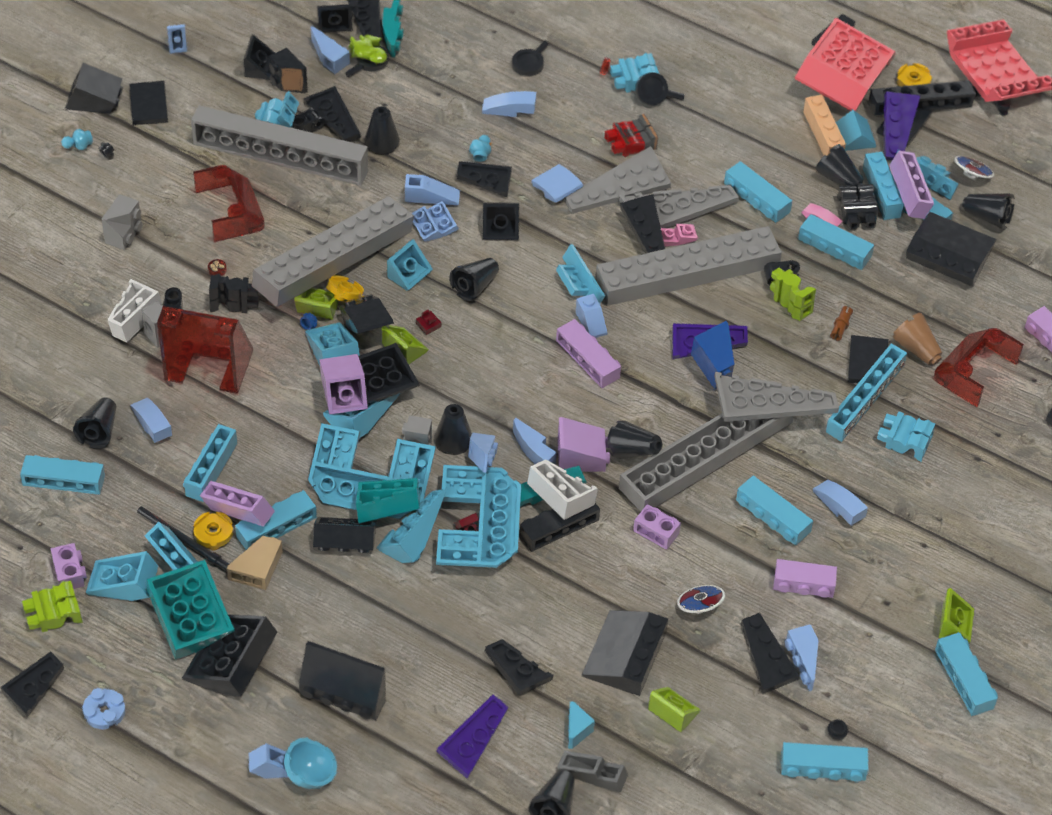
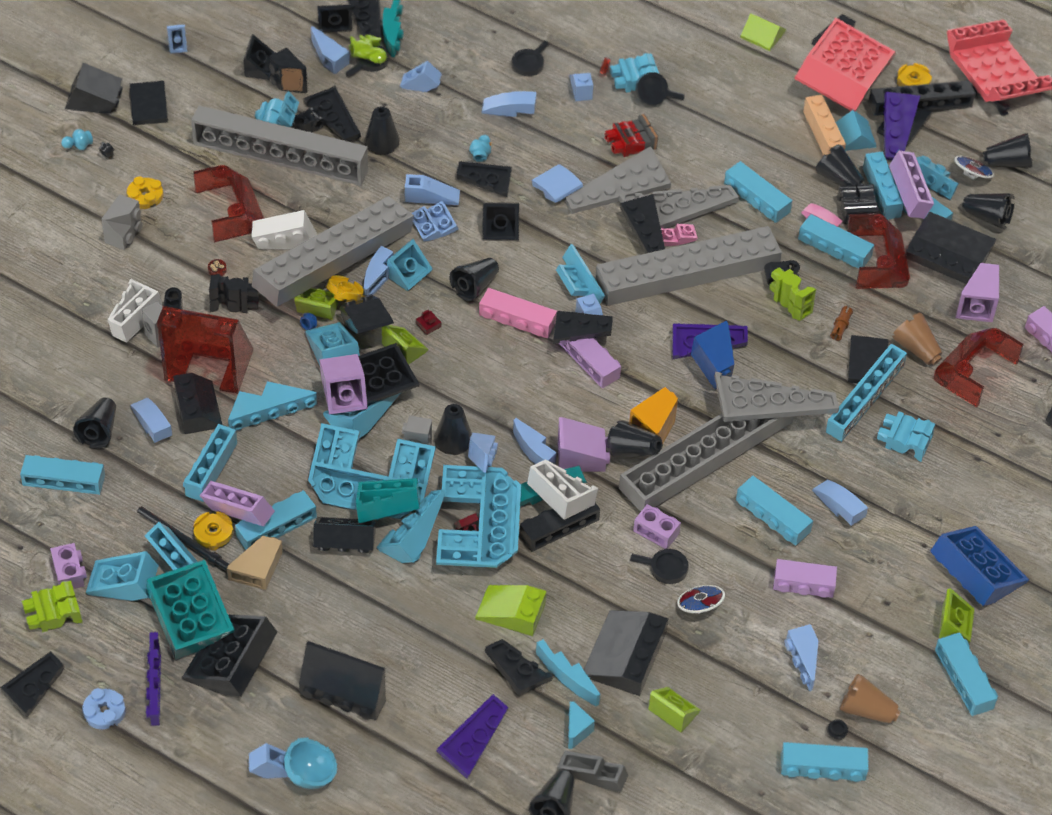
(149, 185): none -> yellow plate
(154, 677): none -> dark purple wing
(196, 403): none -> black slope
(274, 402): none -> medium azure slope
(282, 231): none -> white wedge
(377, 271): none -> light blue slope
(421, 78): none -> light blue slope
(512, 607): none -> lime slope
(517, 313): none -> bright pink brick
(571, 676): none -> medium azure slope
(579, 325): none -> black wing
(582, 86): none -> light blue slope
(656, 413): none -> light orange slope
(666, 565): none -> black piece
(762, 32): none -> lime slope
(770, 660): black wing -> none
(869, 702): none -> medium nougat cone
(891, 268): none -> clear red windscreen
(978, 564): none -> blue slope
(980, 295): none -> lavender slope
(1010, 153): none -> black cone

